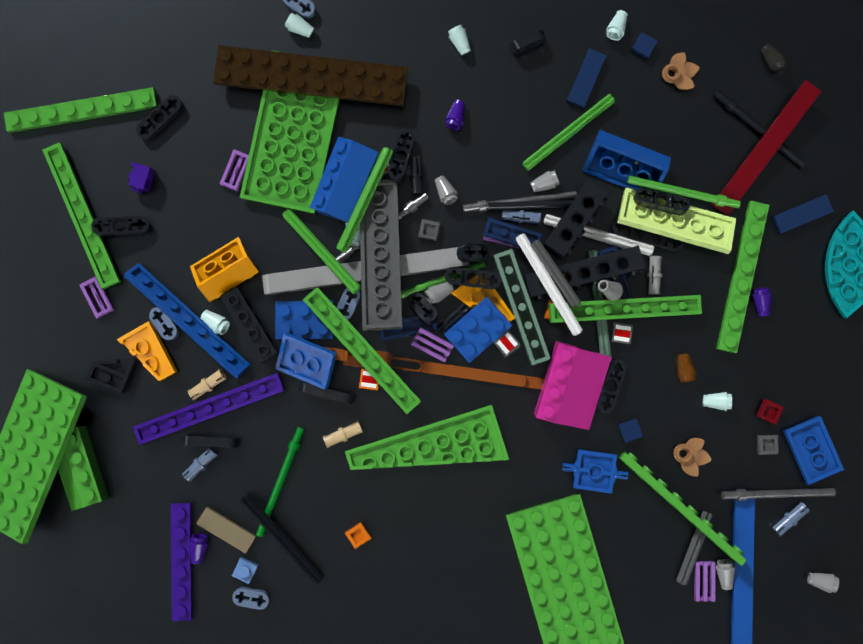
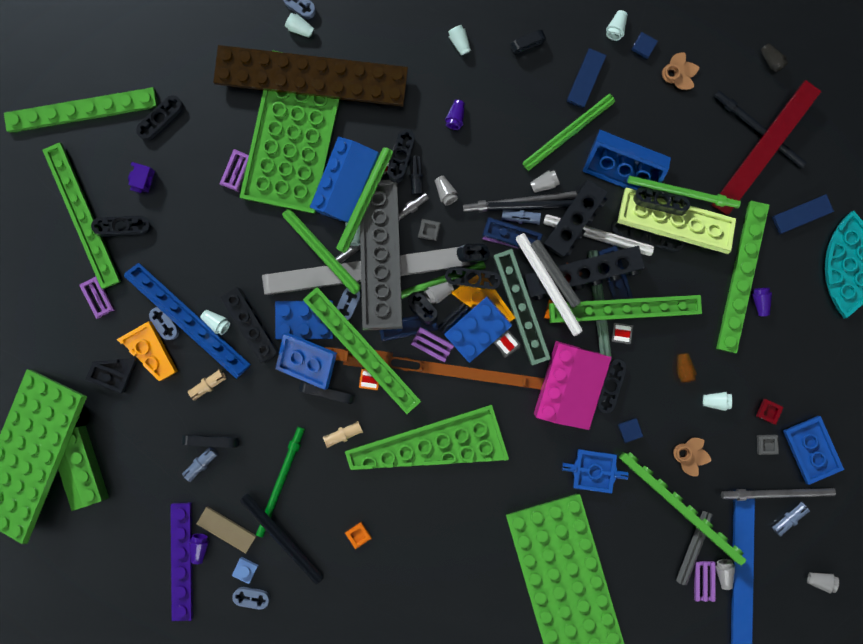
(208, 408): dark purple plate -> none
(223, 269): light orange slope -> none
(610, 289): light grey cone -> none
(654, 275): light grey pin -> none

